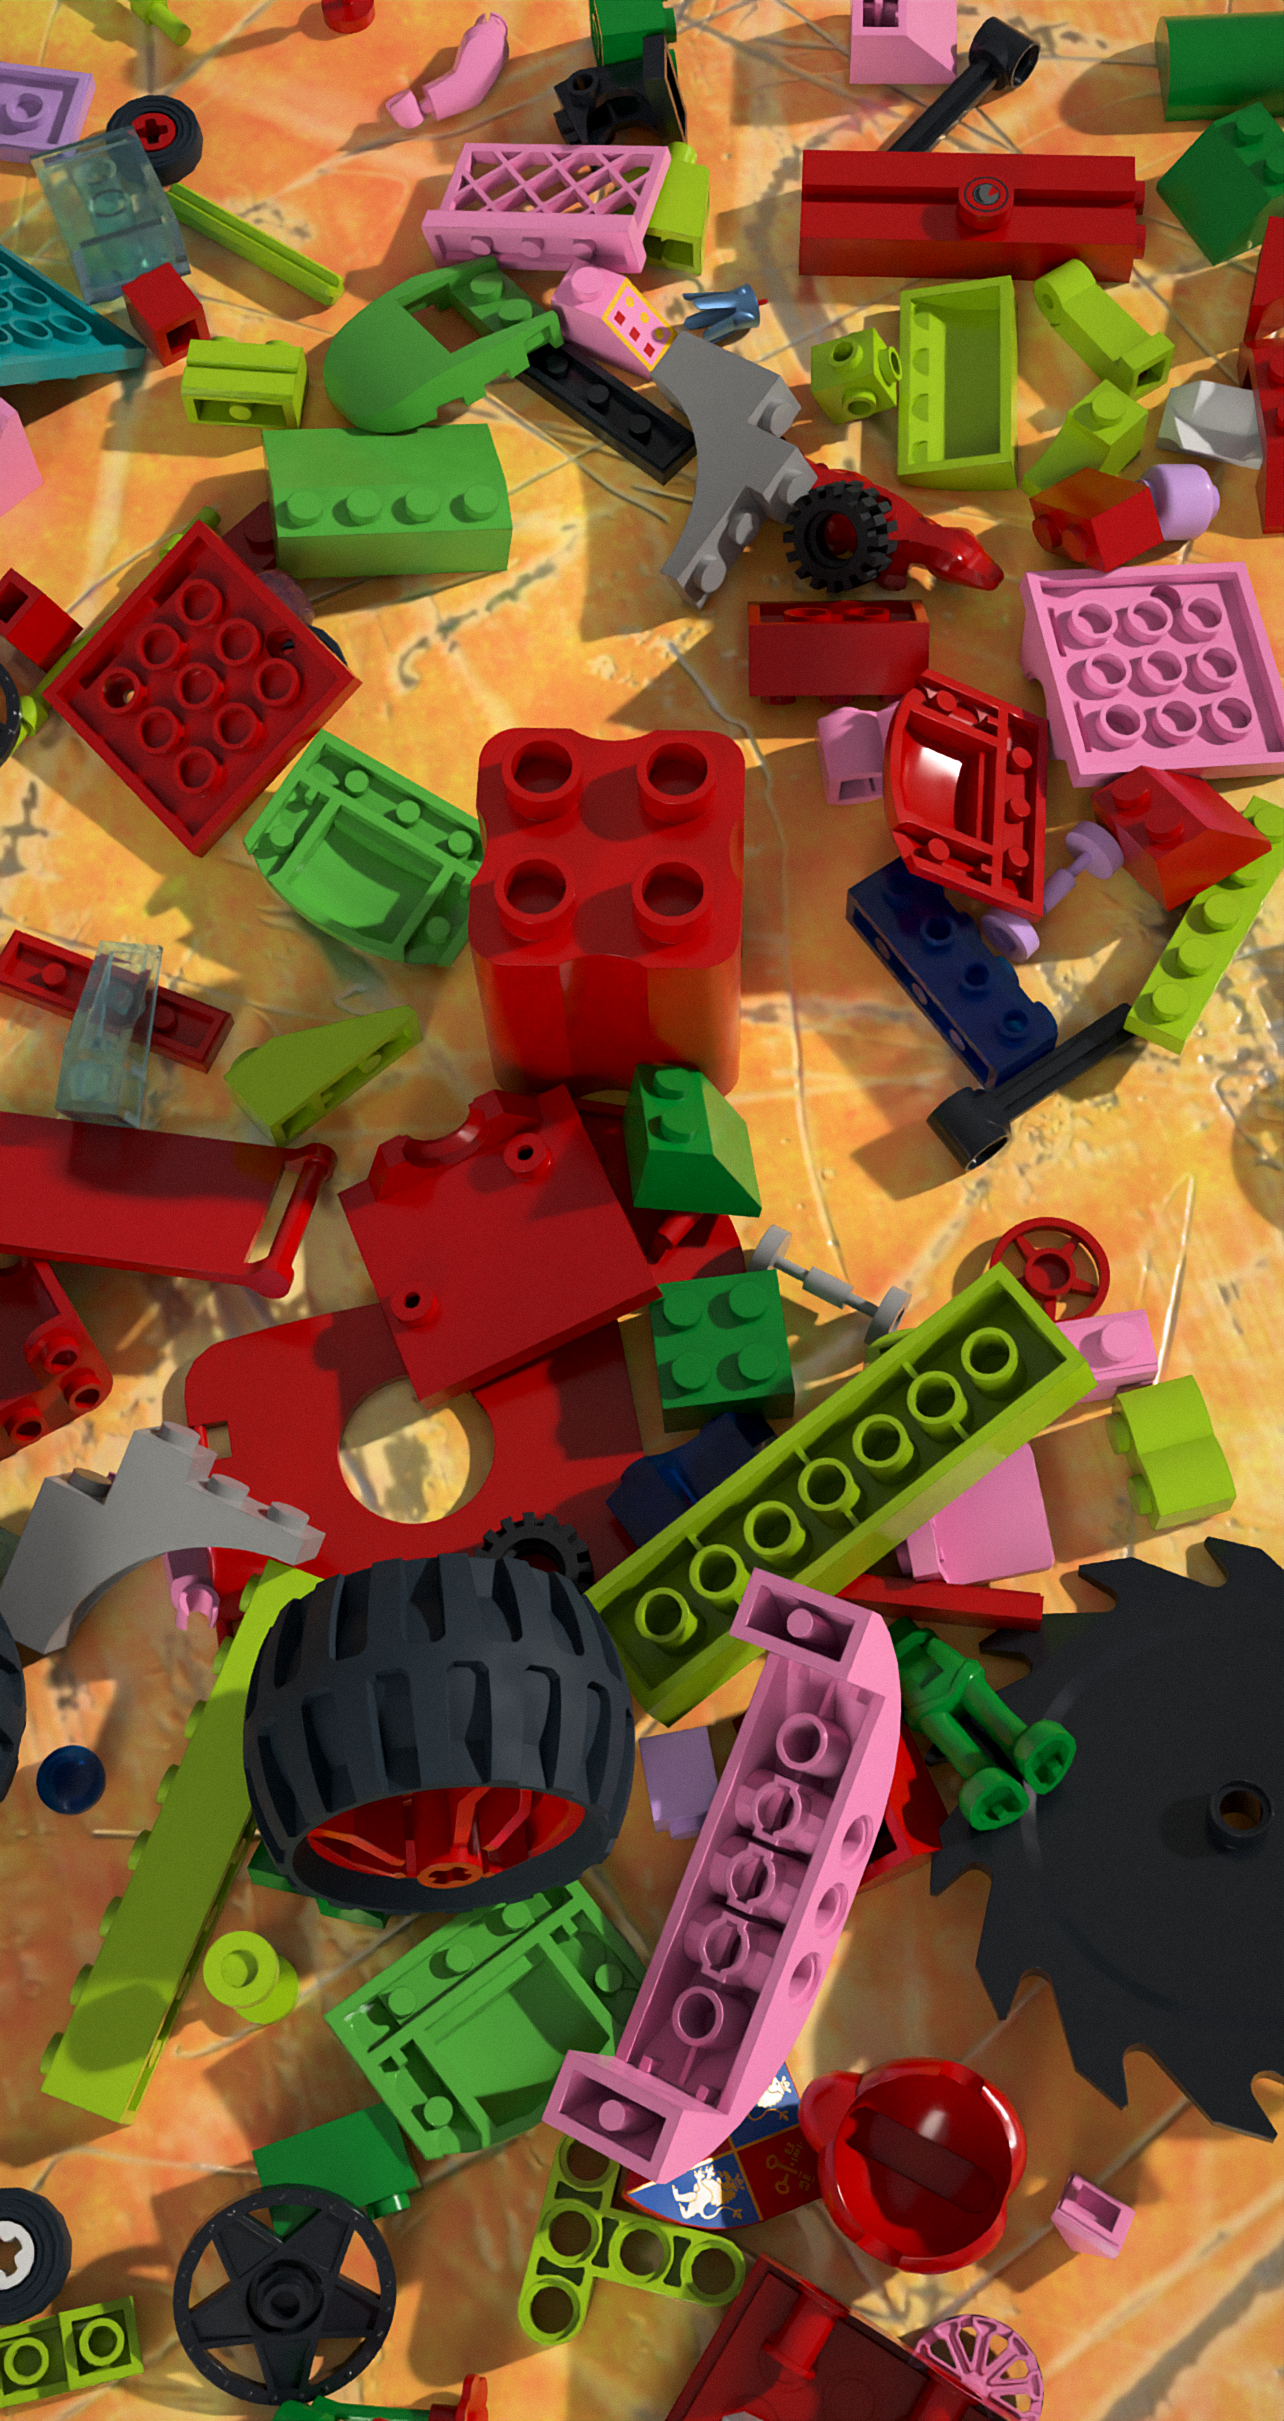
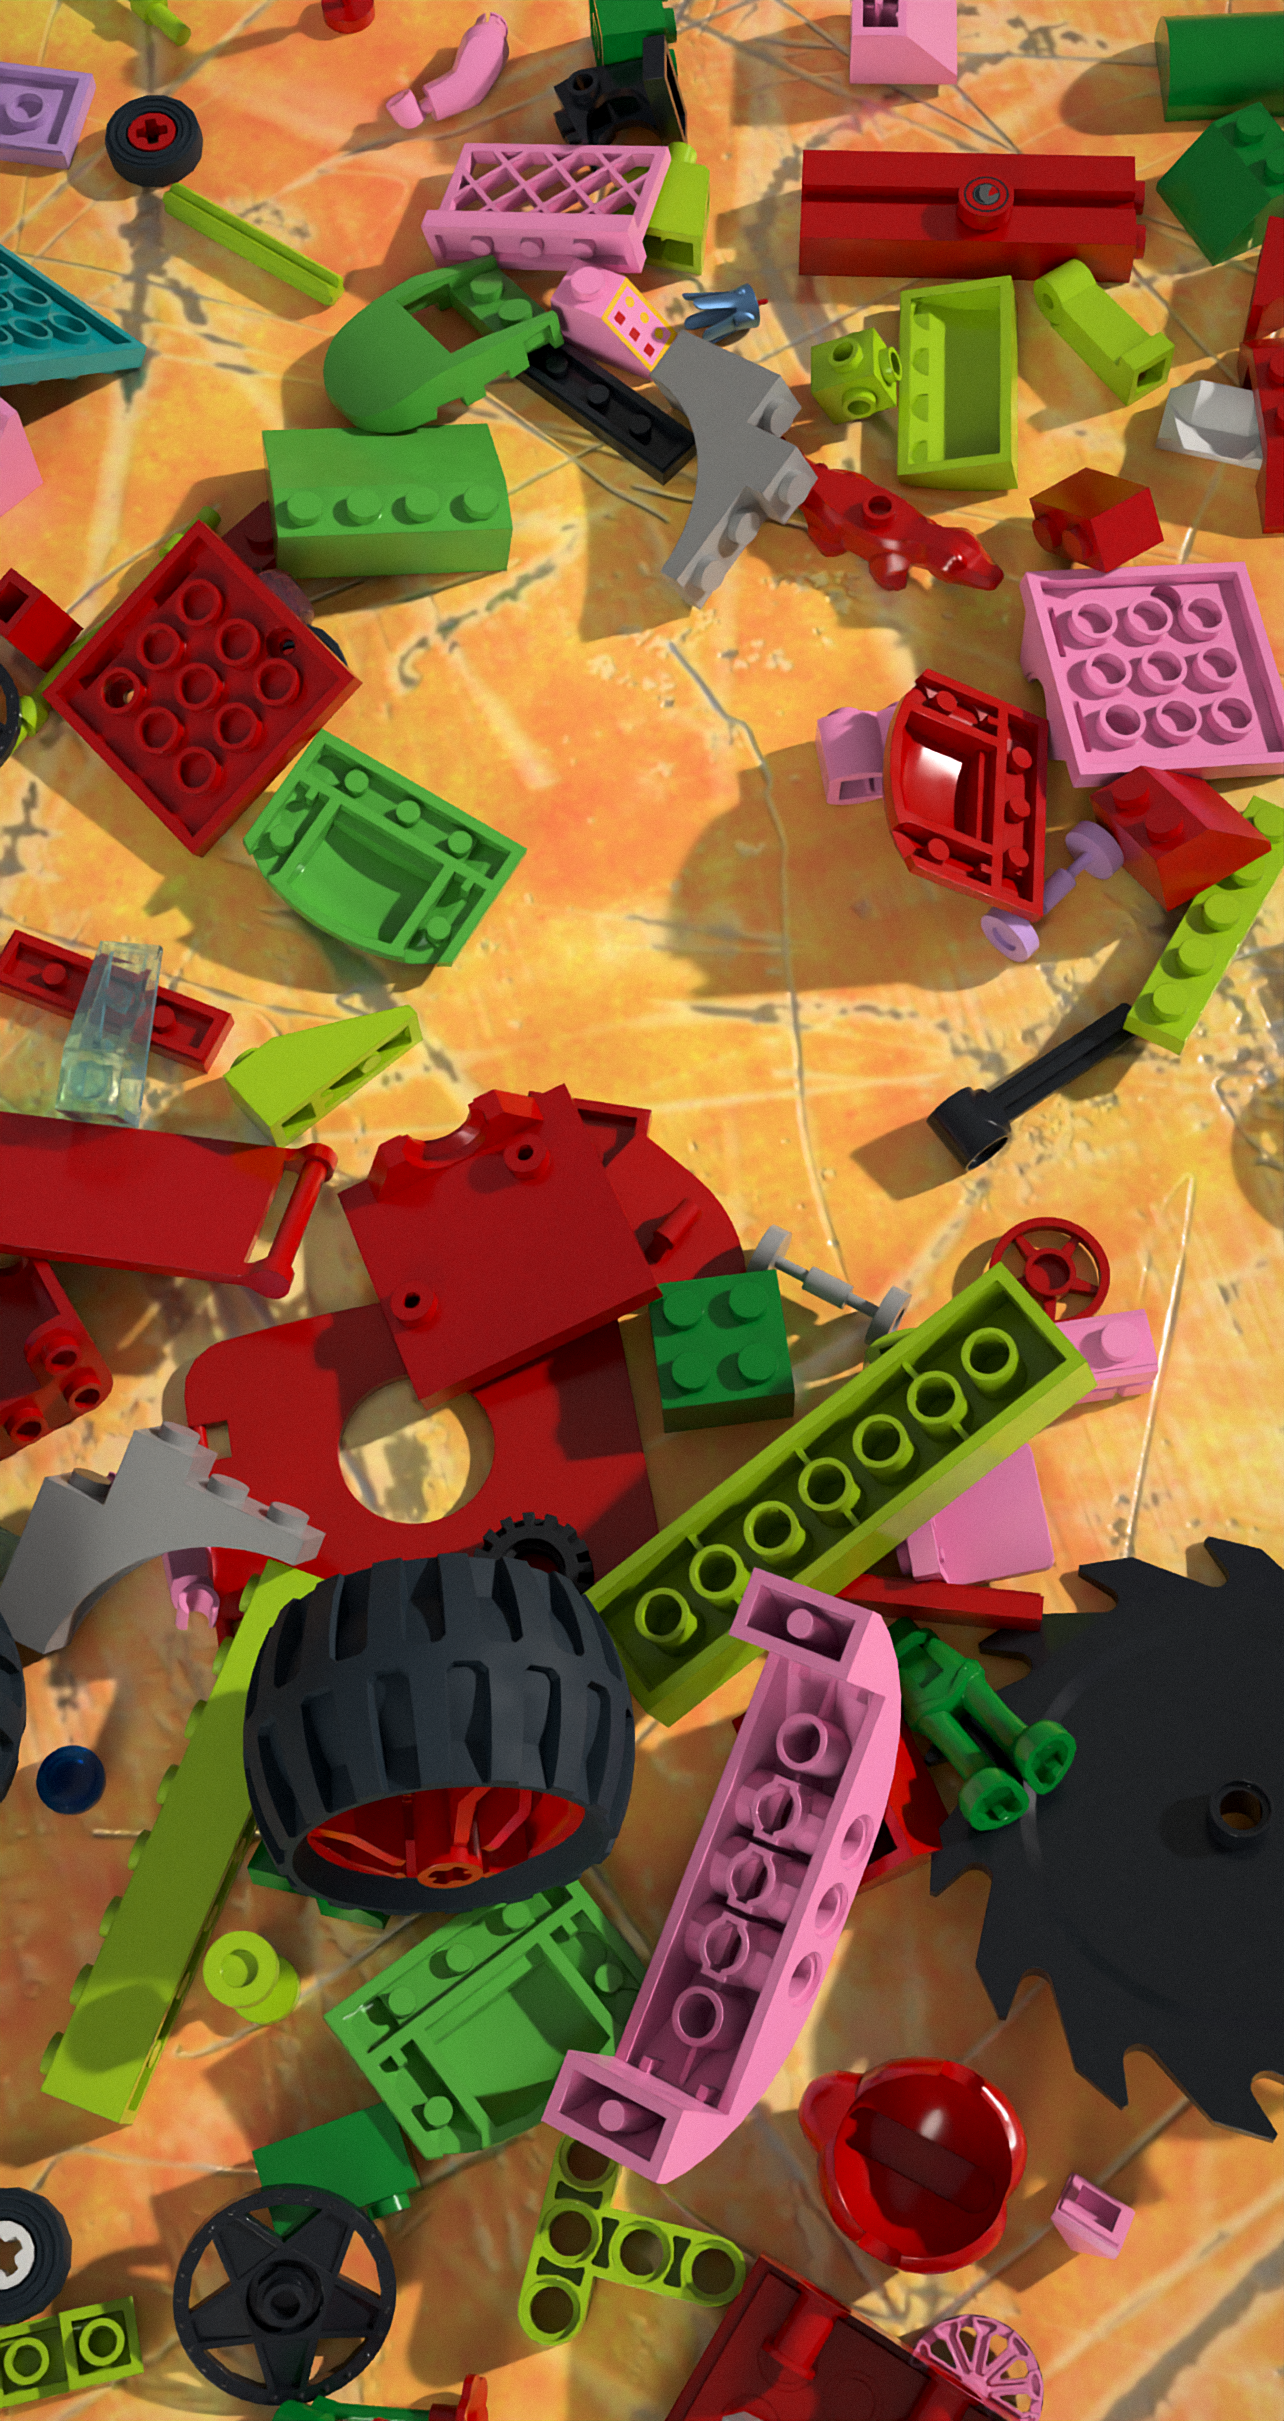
(109, 212): clear light blue slope -> none
(165, 313): red brick -> none
(245, 384): lime brick -> none
(609, 907): red brick -> none
(668, 1484): clear blue brick -> none
(679, 1780): lavender brick -> none
(687, 1145): green slope -> none
(747, 2179): shield -> none
(810, 543): black tyre -> none
(836, 649): red slope -> none
(950, 973): clear blue brick -> none
(996, 59): black axle -> none
(1098, 434): lime arch -> none
(1172, 1453): lime brick -> none
(1182, 499): lavender head -> none

